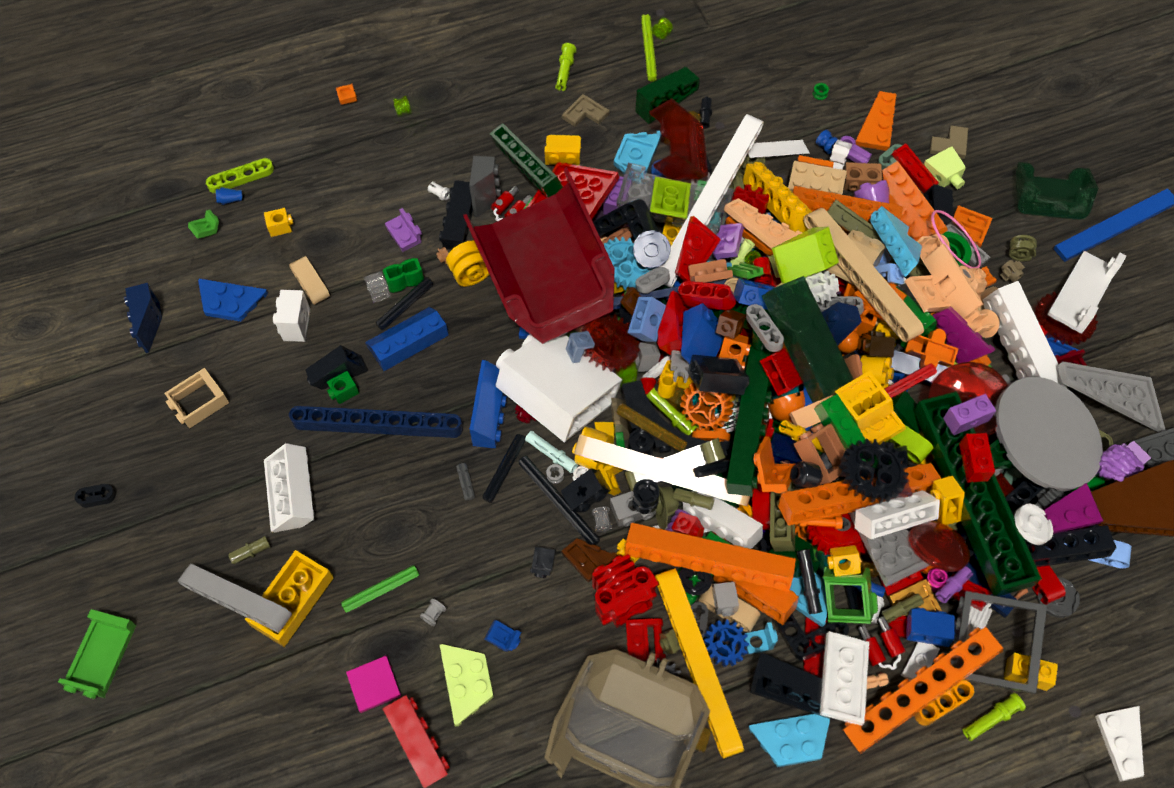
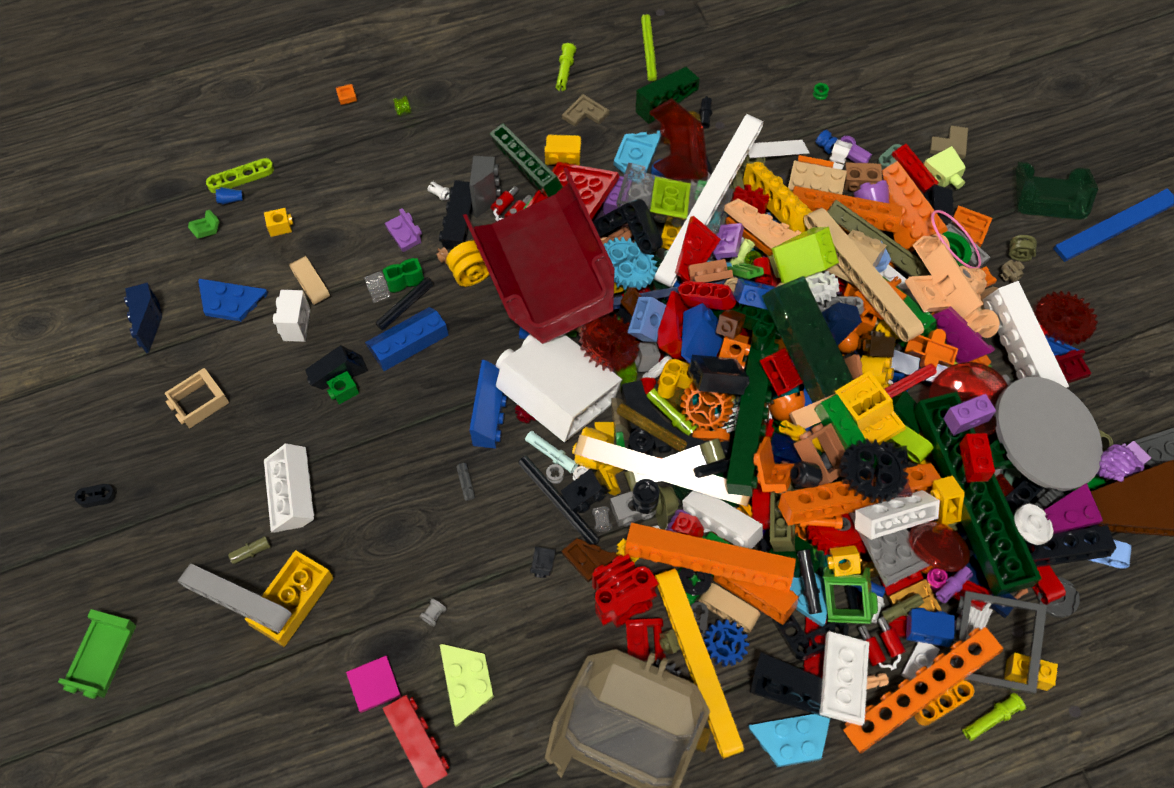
(367, 418): dark blue beam -> none
(379, 588): bright green axle -> none
(503, 636): blue bracket -> none
(504, 468): black axle -> none
(577, 343): sand blue bracket -> none
(651, 249): tile -> none
(652, 280): light grey plate -> none
(662, 28): clear neon green wheel -> none
(679, 366): light grey plate -> none
(693, 498): olive axle -> none
(725, 598): light grey brick -> none
(764, 335): light grey beam -> none
(768, 637): medium azure bracket -> none
(878, 124): orange wing -> none
(891, 273): light blue bracket -> none
(896, 239): medium azure slope -> none
(1083, 290): white bracket -> none
(1121, 391): light grey wing -> none
(1123, 740): white wing -> none

